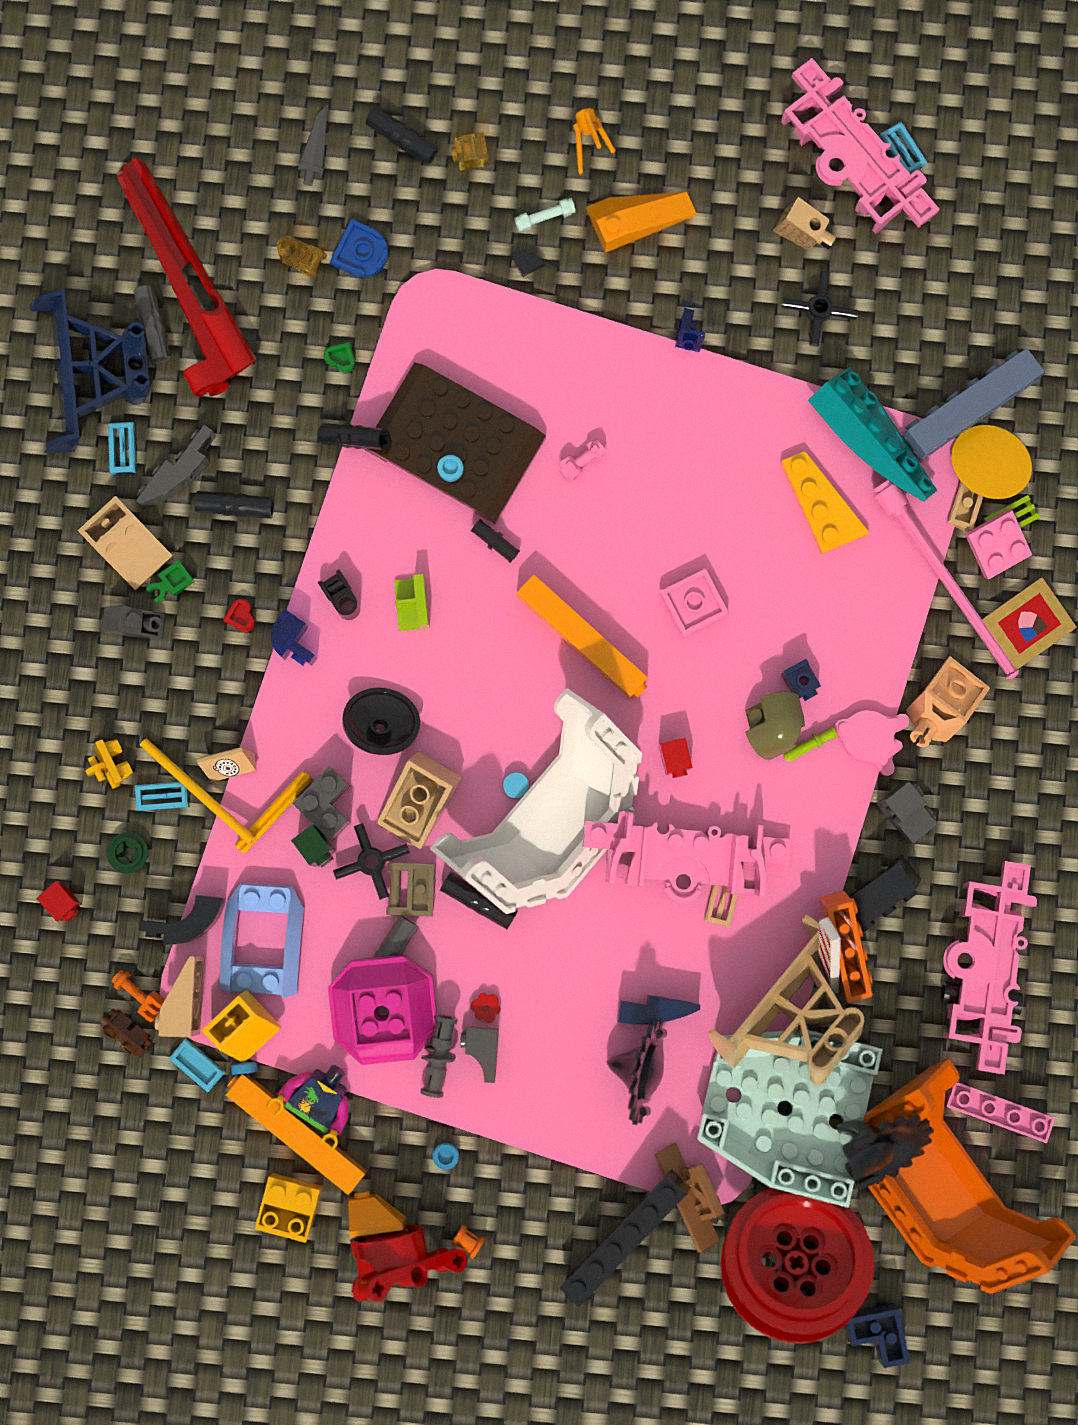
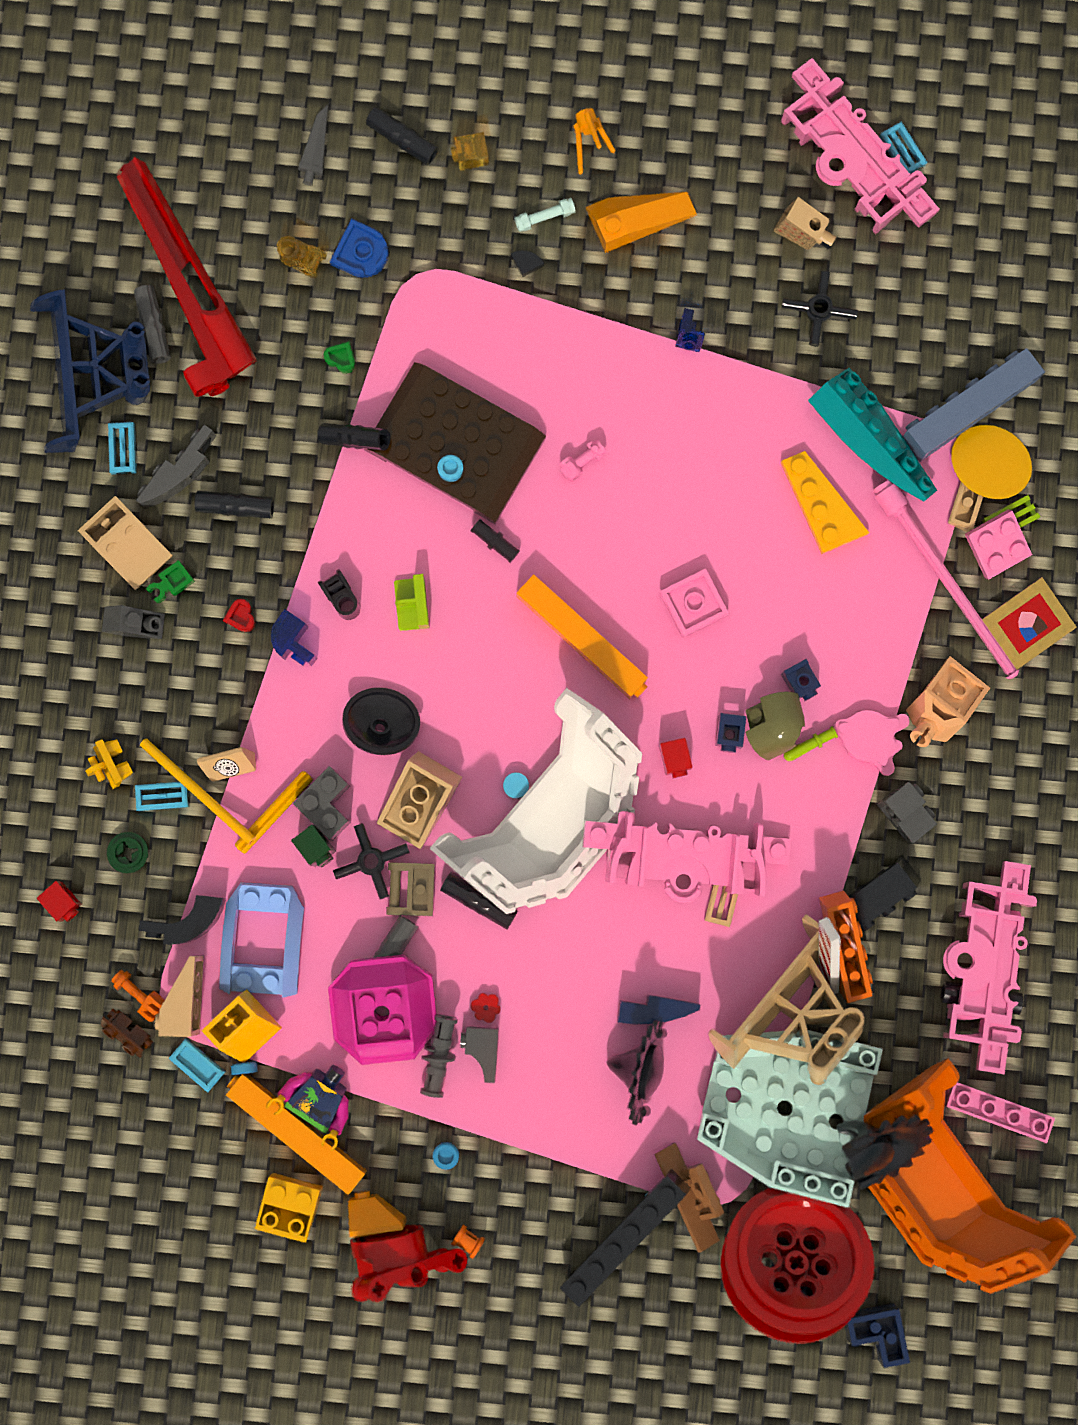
(734, 723): none -> dark blue brick

